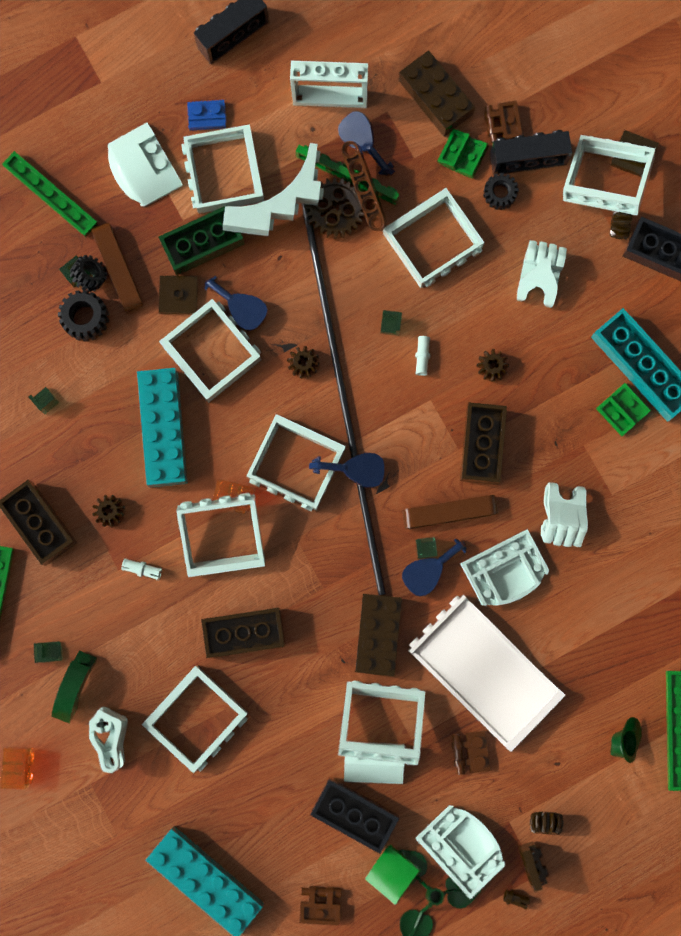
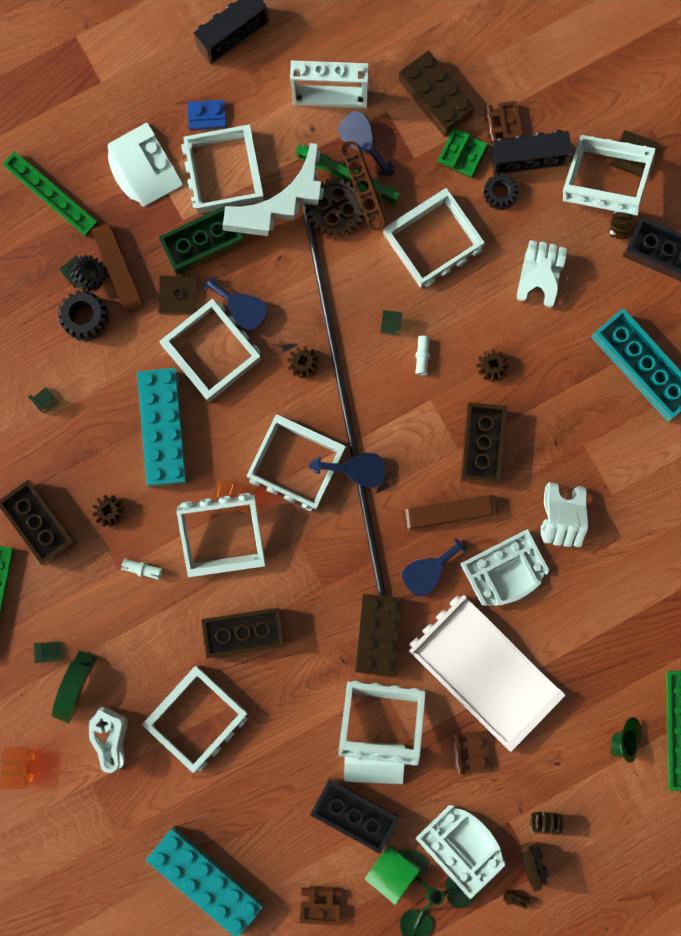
(425, 548): clear green panel -> none
(623, 409): green slope -> none

